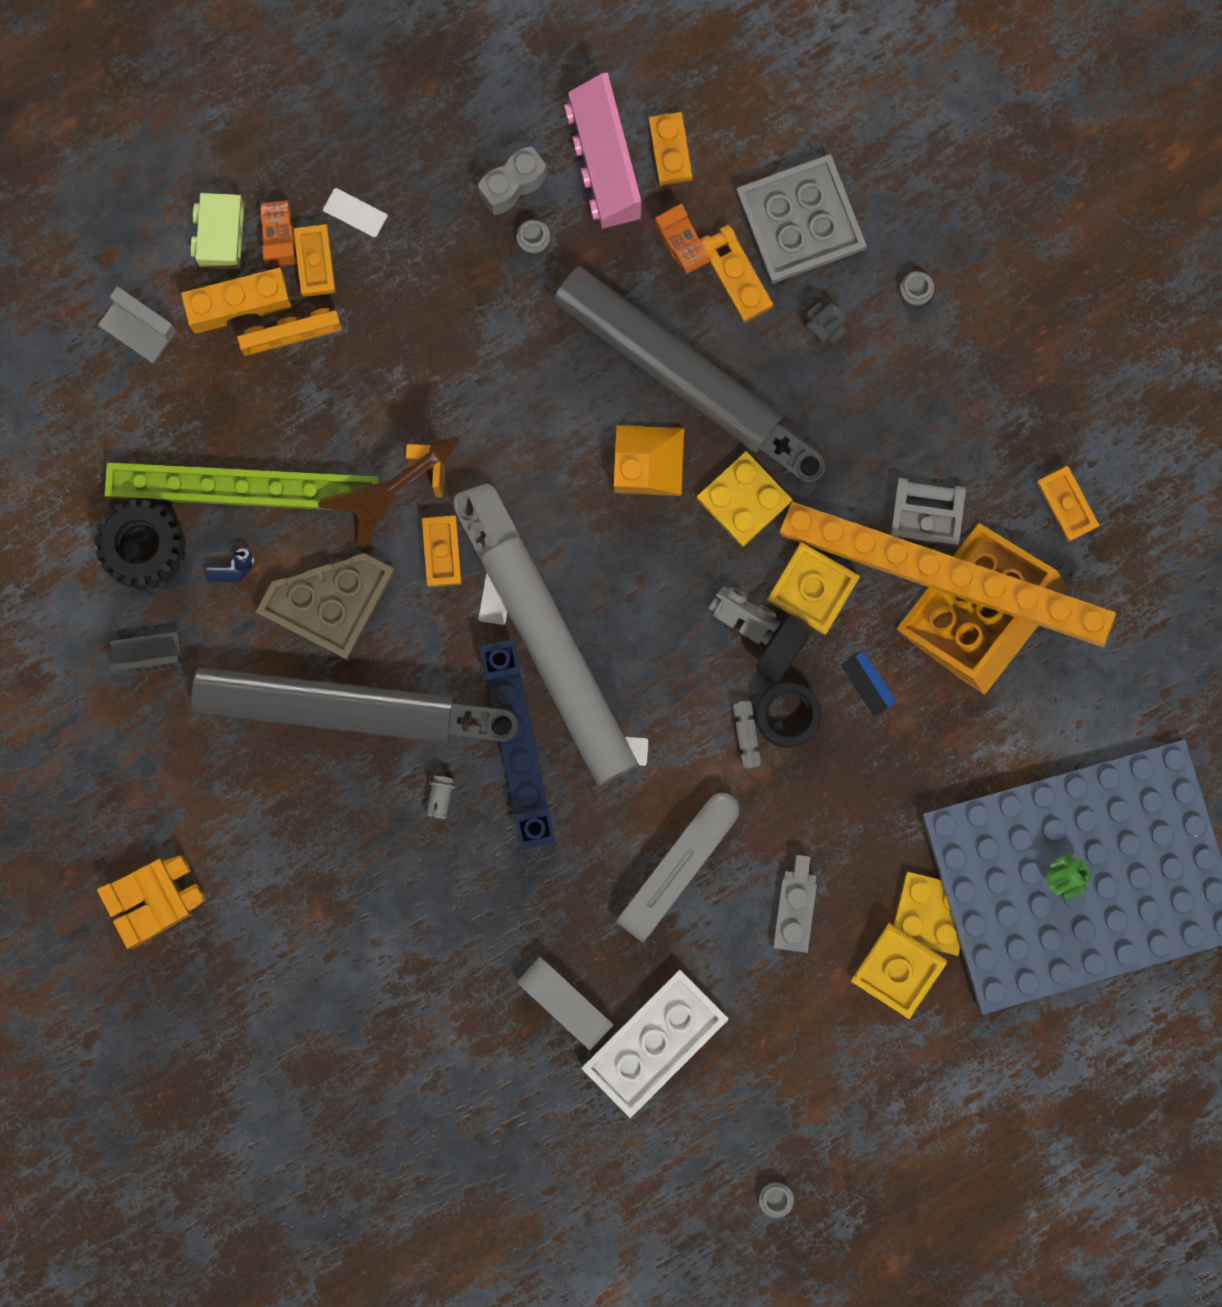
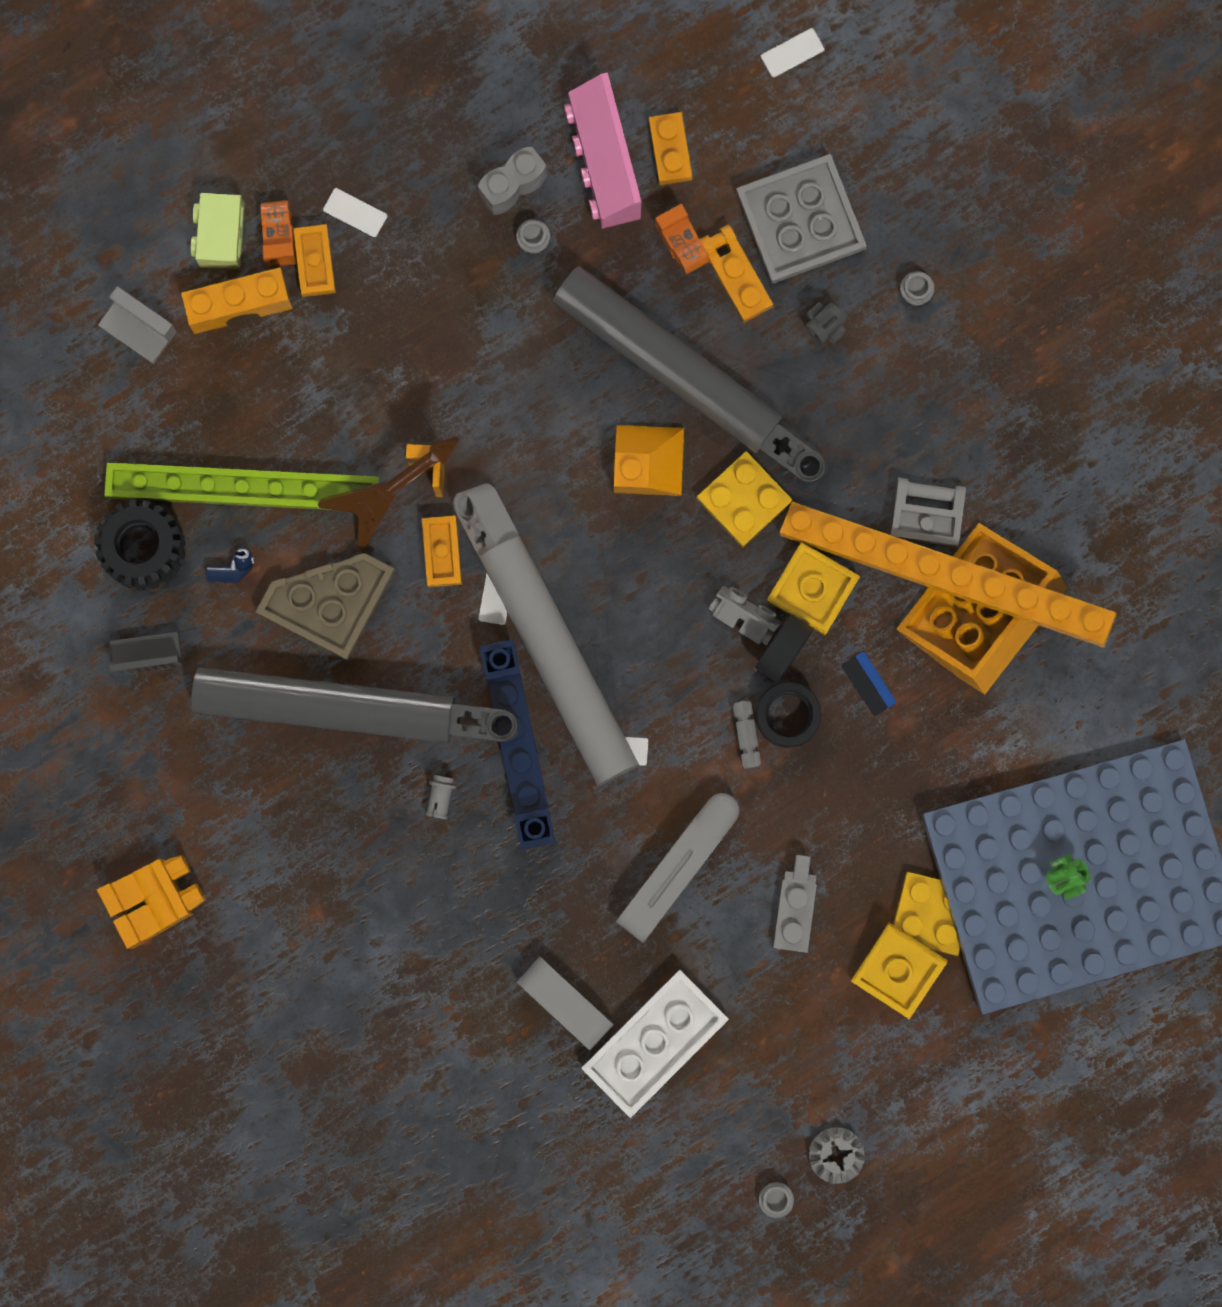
(289, 331): light orange plate -> none
(792, 52): none -> white sticker
(821, 1148): none -> light grey gear
(1067, 504): light orange plate -> none

